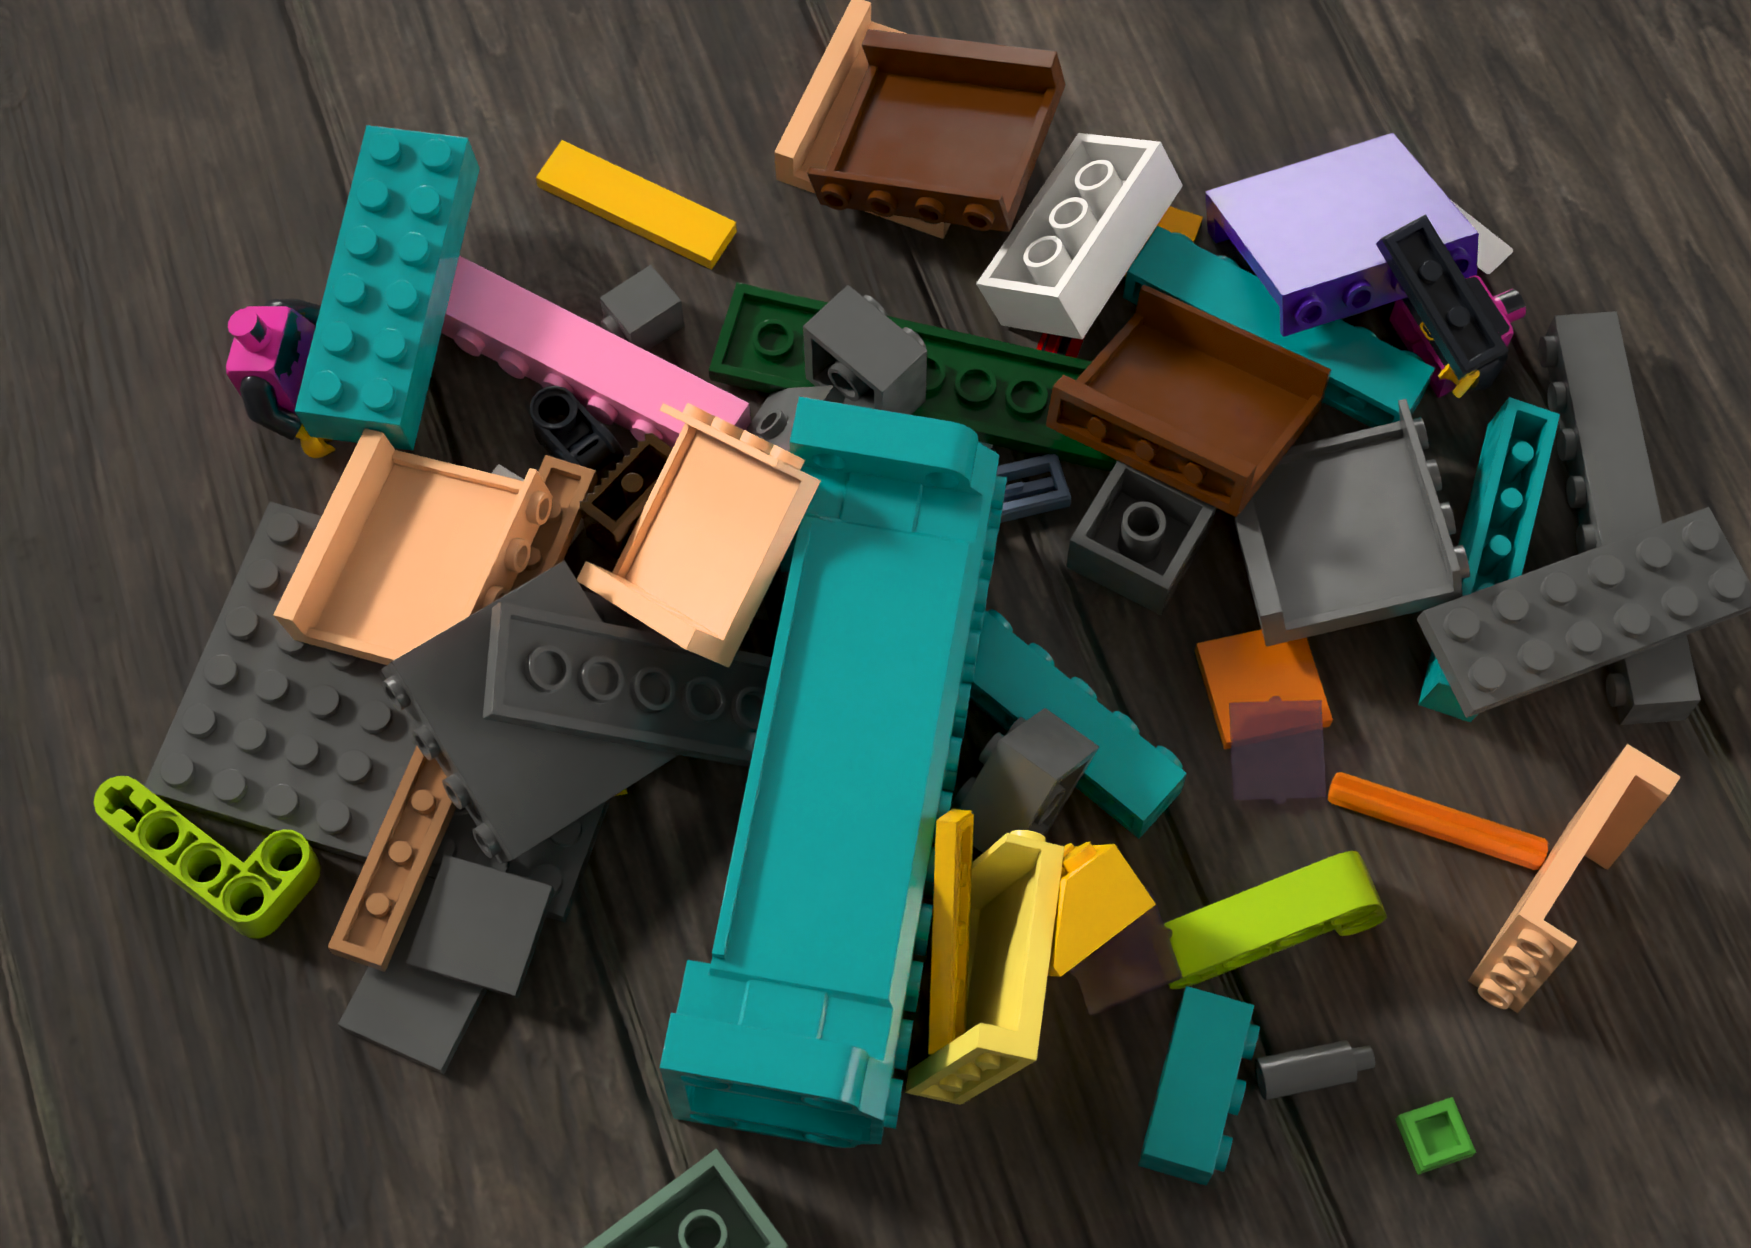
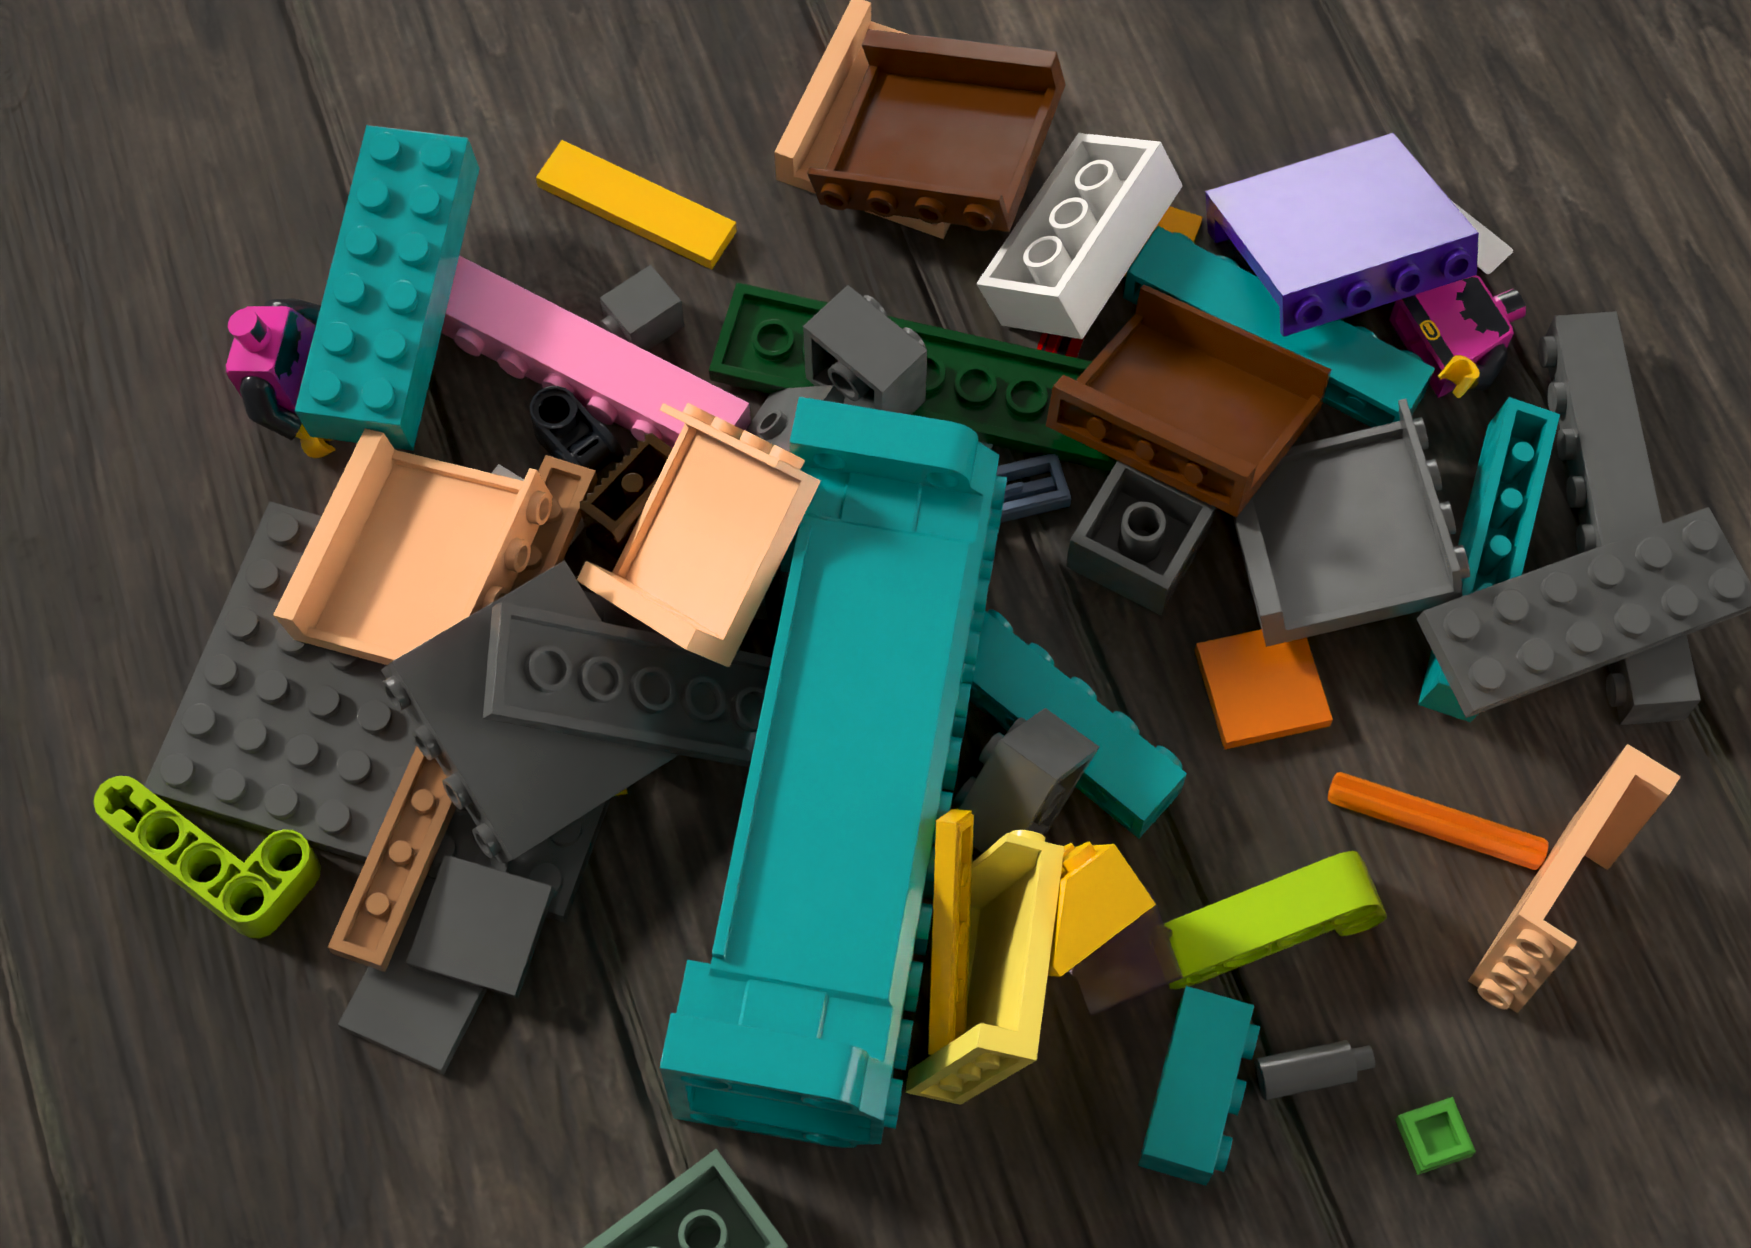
(1277, 750): piece -> none
(1442, 297): black tile -> none

